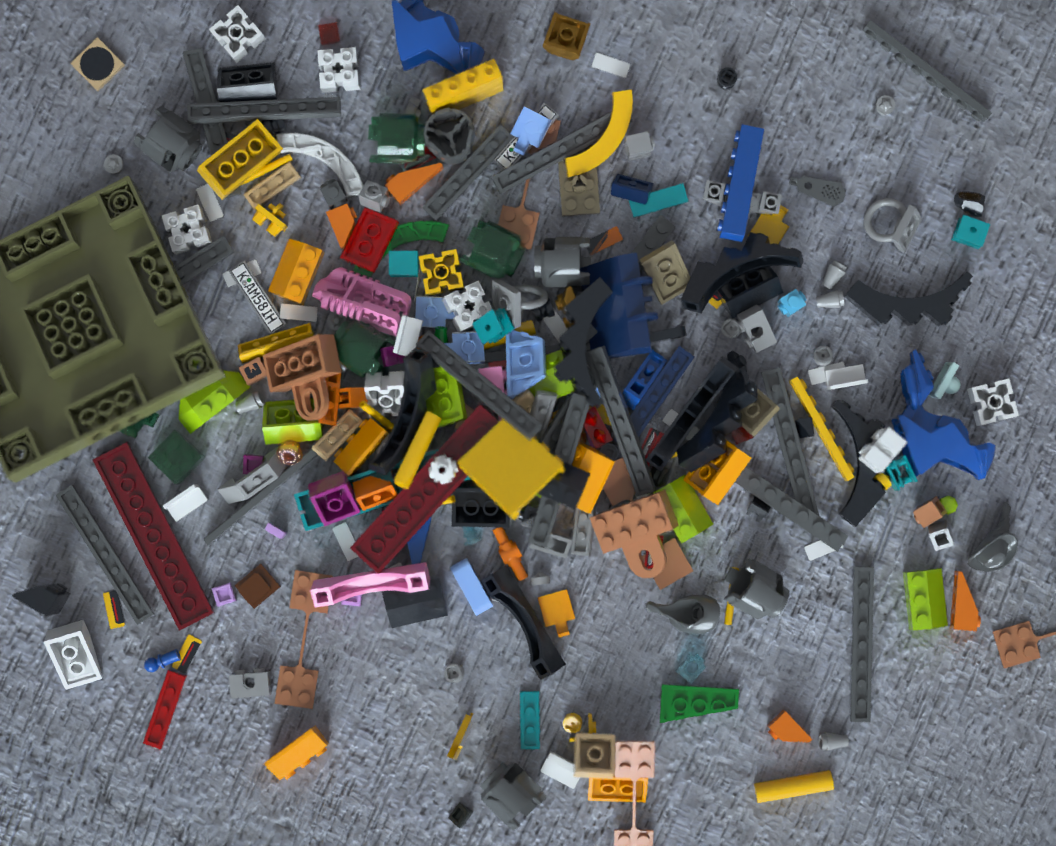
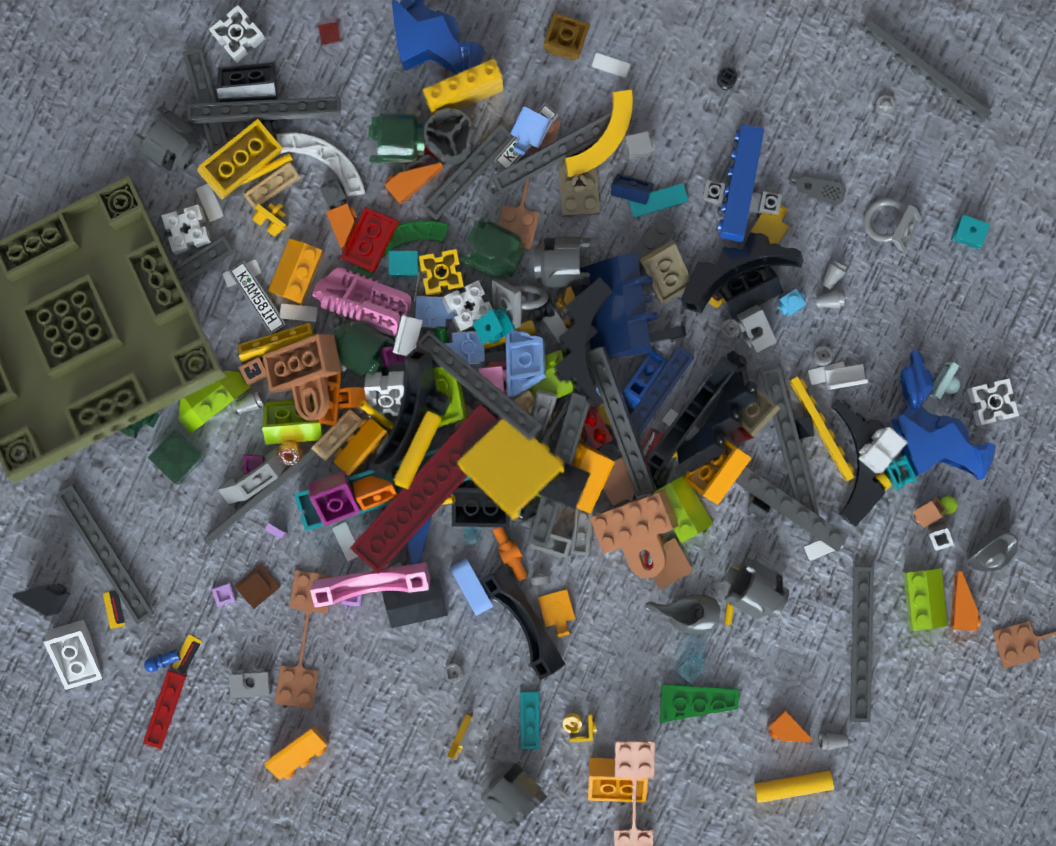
(97, 64): tile -> none
(114, 164): light grey tile -> none
(153, 536): dark red plate -> none
(186, 502): white panel -> none
(347, 77): white brick -> none
(374, 196): light grey brick -> none
(438, 402): none -> black tile
(451, 469): white brick -> none
(460, 815): pearl dark grey slope -> none
(560, 769): white panel -> none
(594, 756): tan brick -> none
(604, 240): sticker -> none
(934, 306): black arch -> none
(970, 202): black rock -> none

